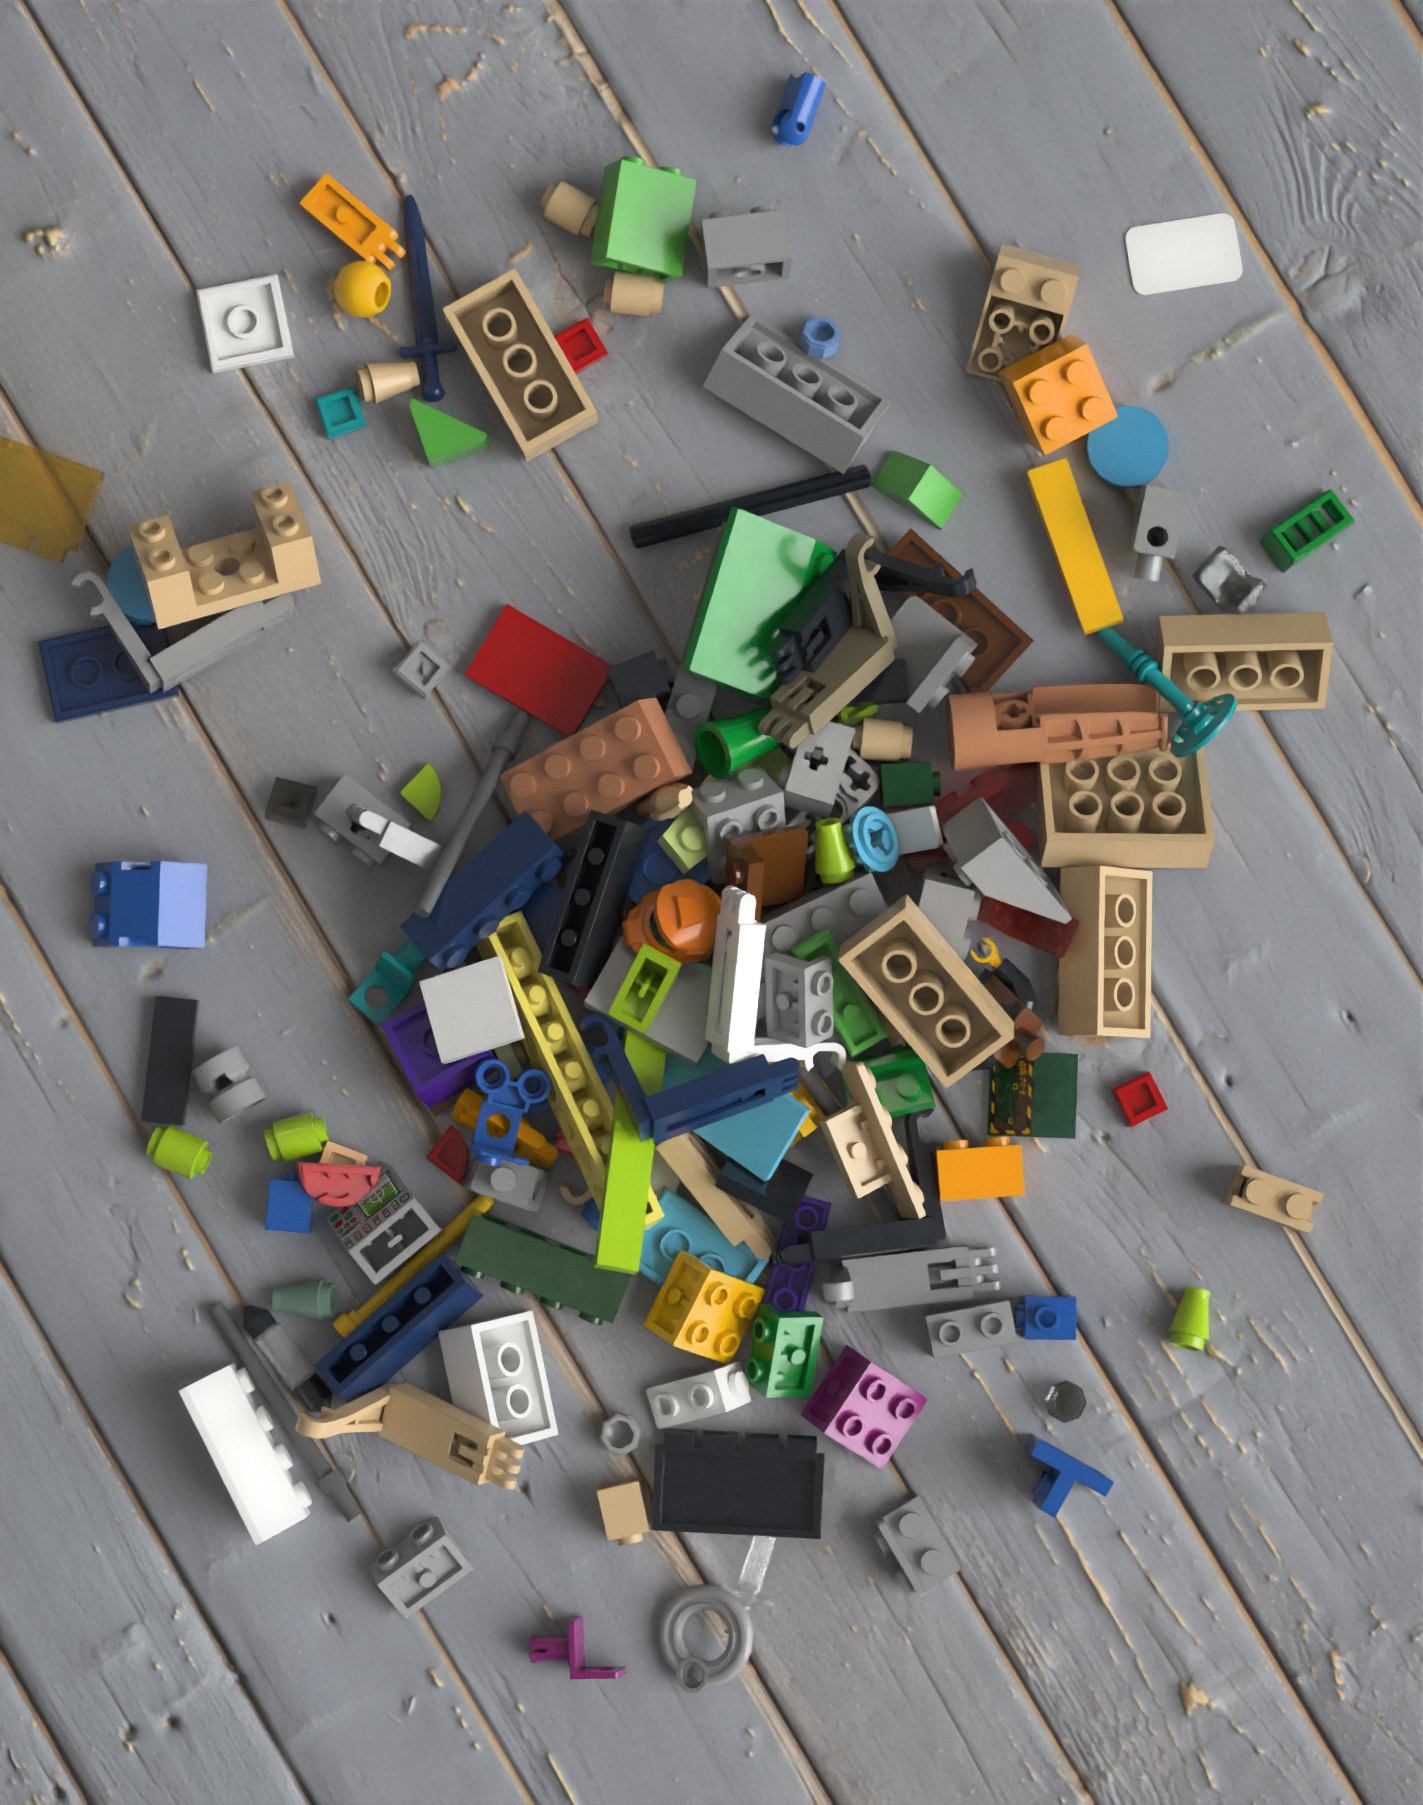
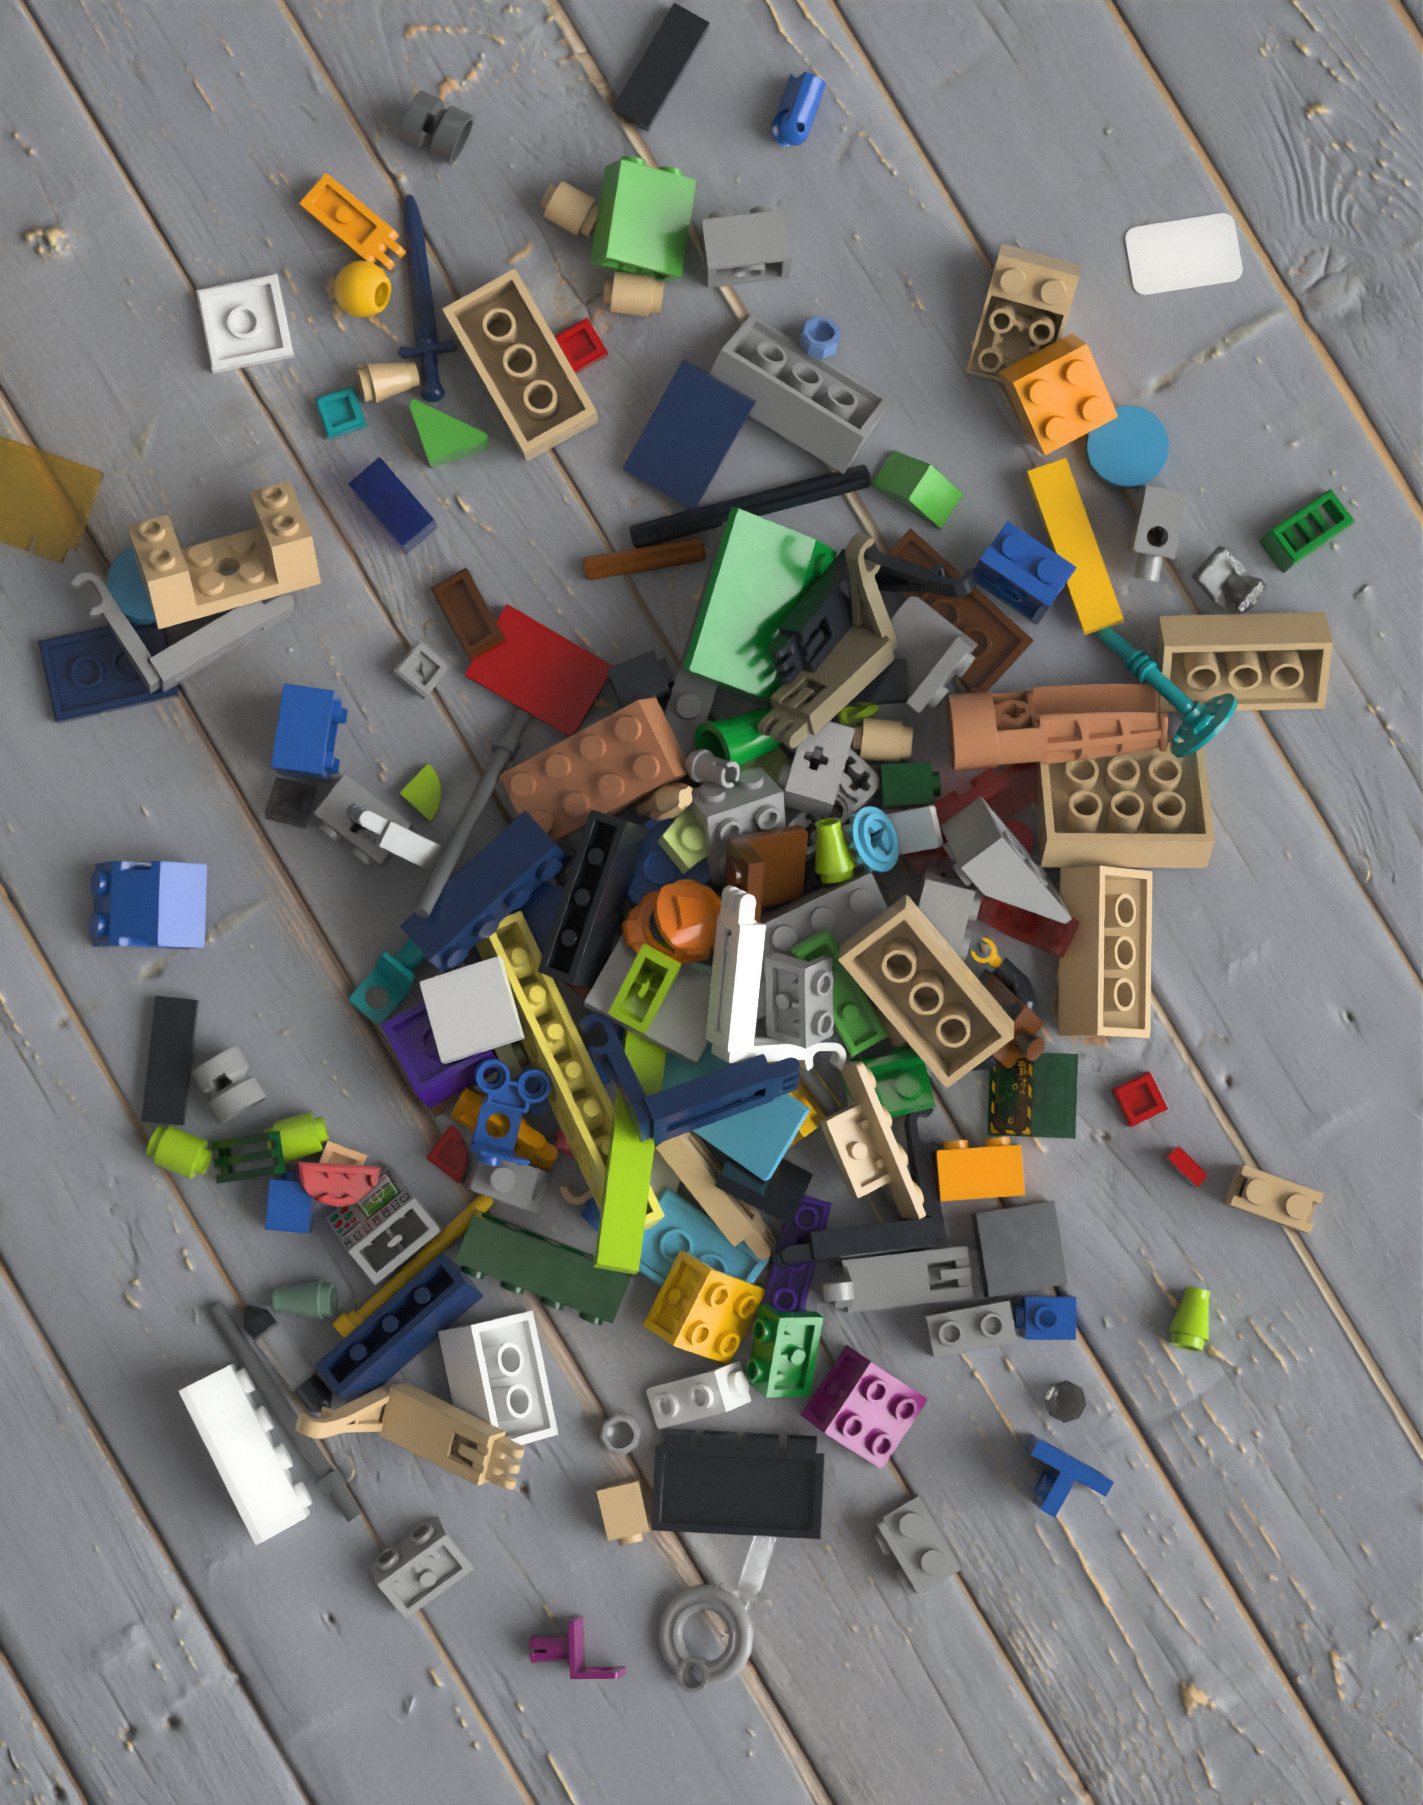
(226, 1160): none -> dark green tile
(307, 733): none -> blue container
(393, 505): none -> clear blue brick
(448, 134): none -> dark grey wheel
(468, 614): none -> reddish brown tile
(644, 559): none -> dark orange axle
(661, 67): none -> black tile
(689, 434): none -> dark blue tile
(704, 767): none -> light grey pin
(1019, 1248): none -> tile
(1022, 572): none -> blue bracket
(1185, 1166): none -> red tile

